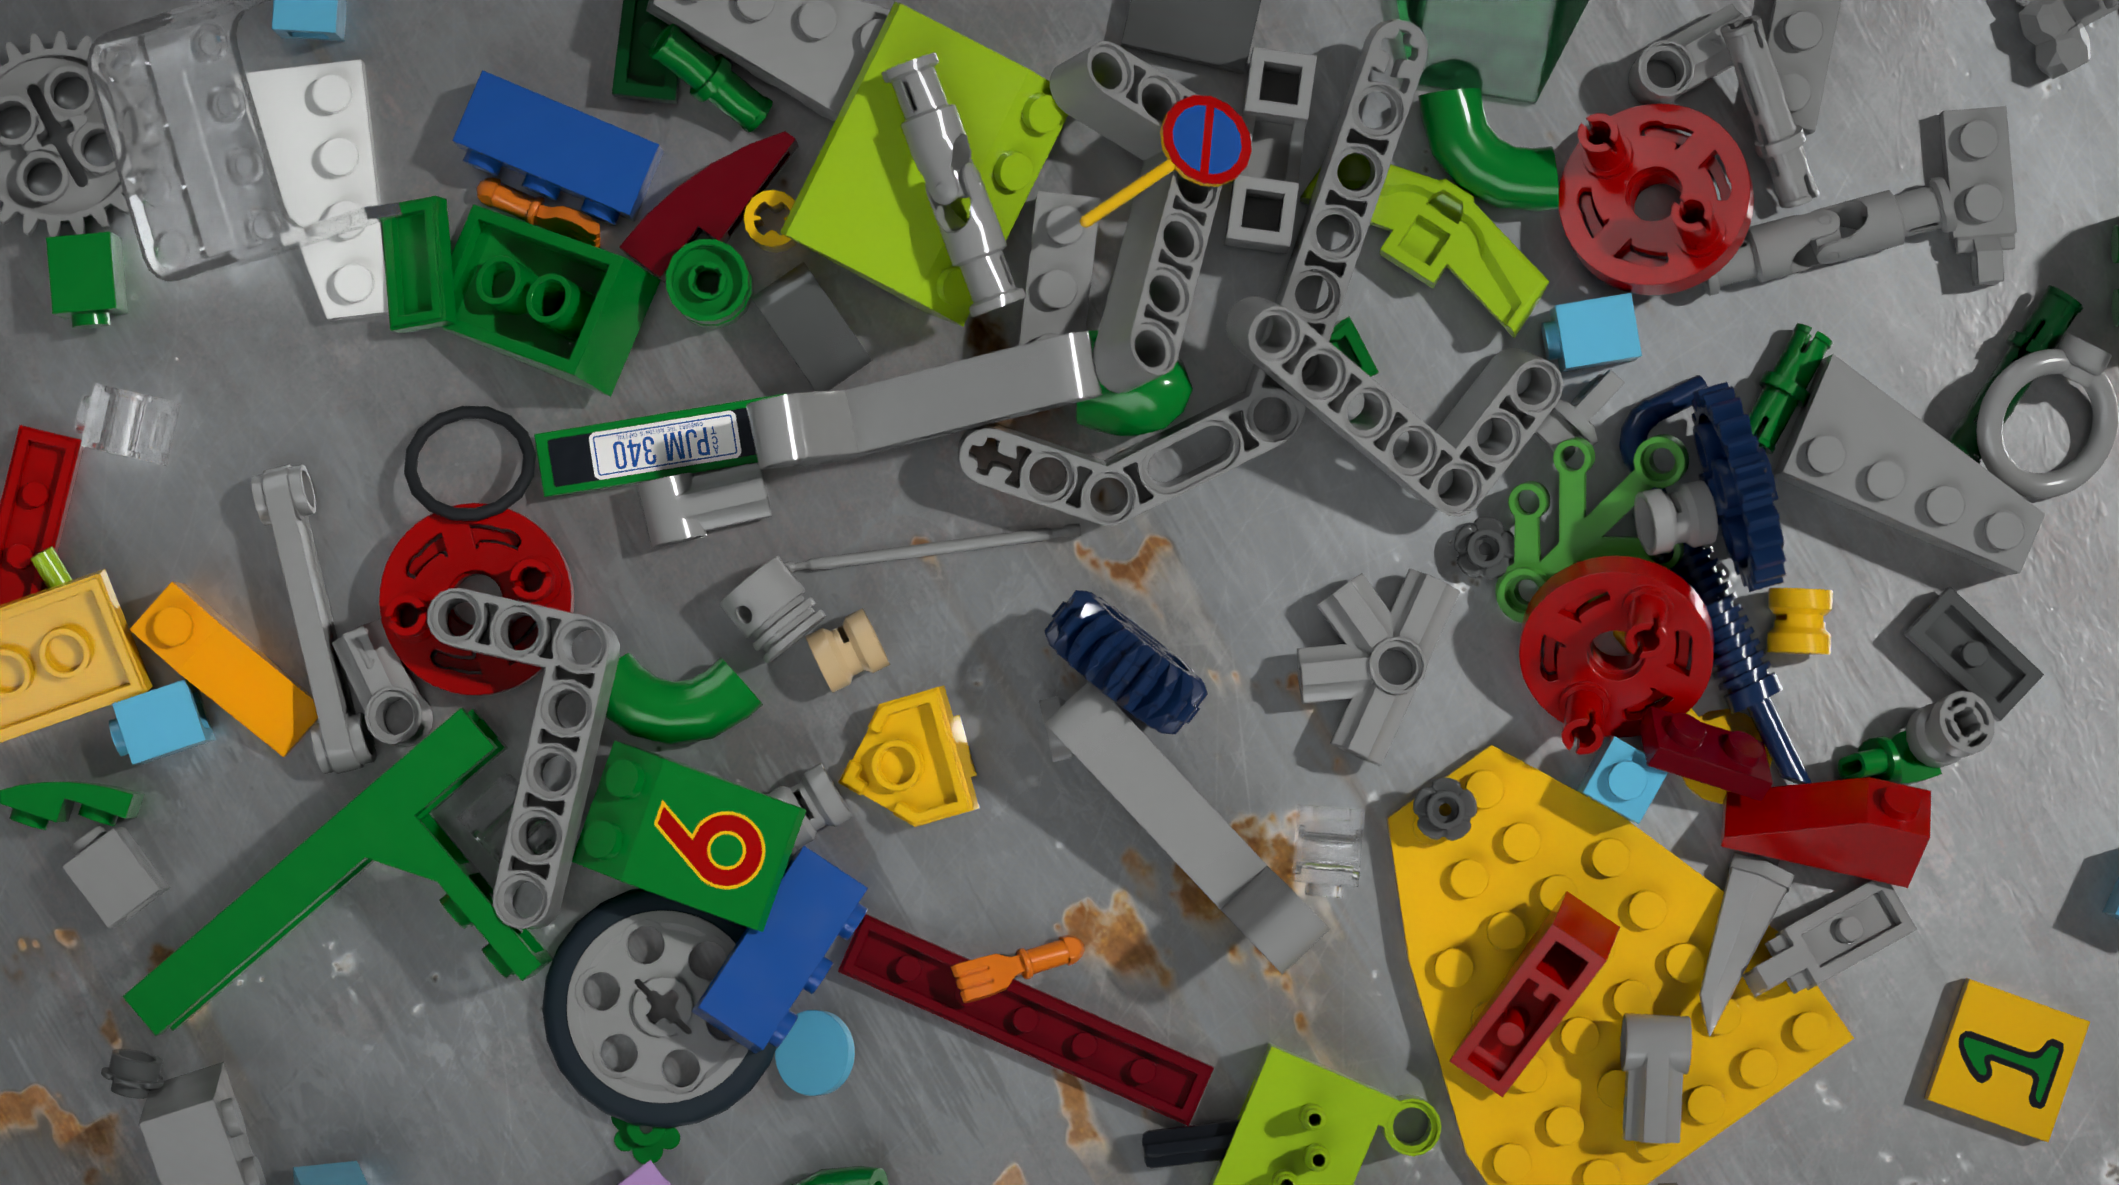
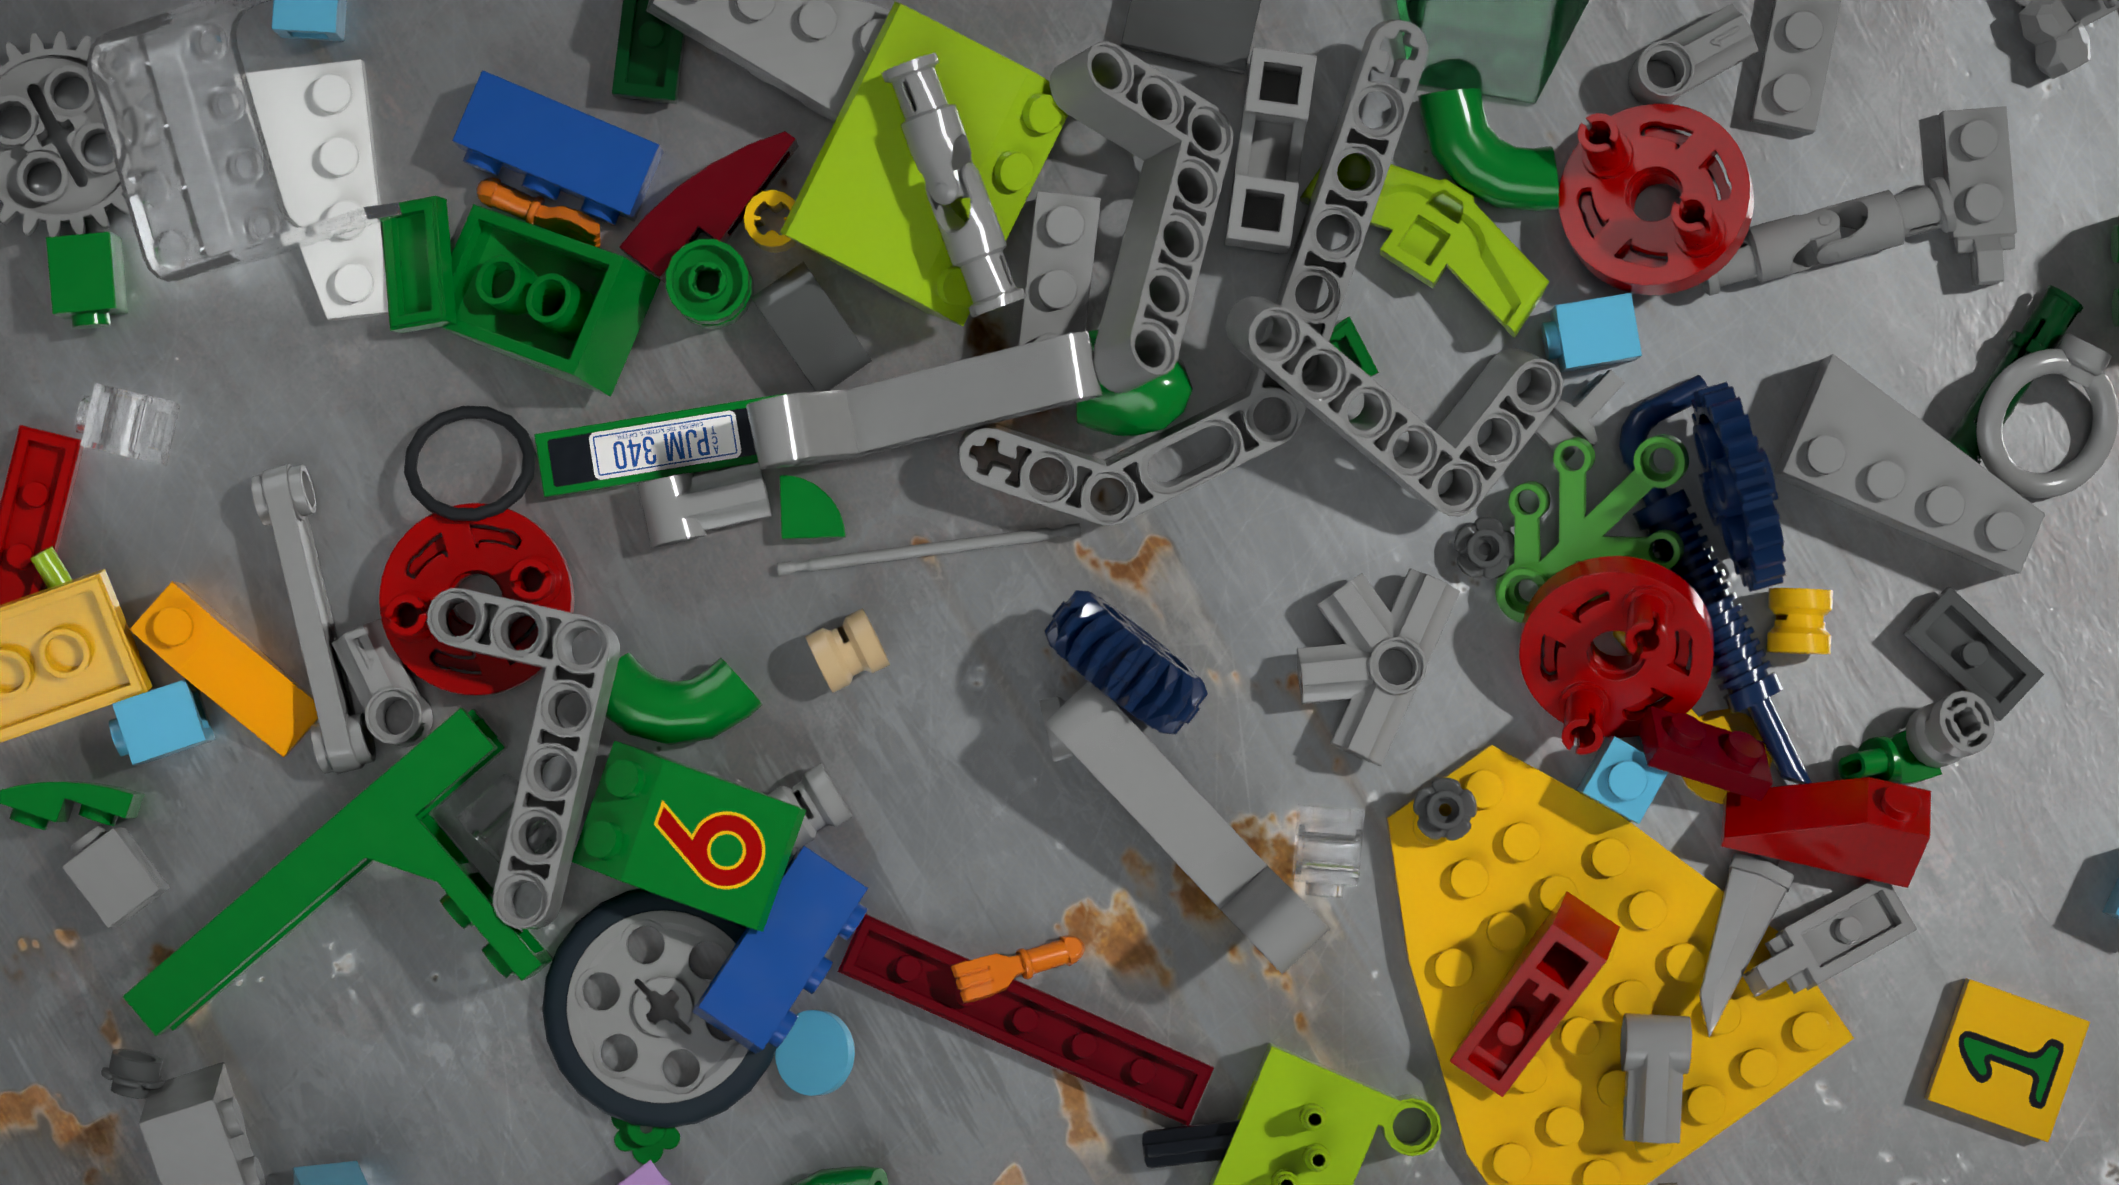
(710, 78): green pin -> none
(772, 609): light grey piece -> none
(808, 511): none -> green tile
(915, 760): yellow plate -> none
(1201, 142): piece -> none
(1675, 517): light grey wheel -> none
(1765, 98): light grey pin -> none
(1787, 385): green pin -> none

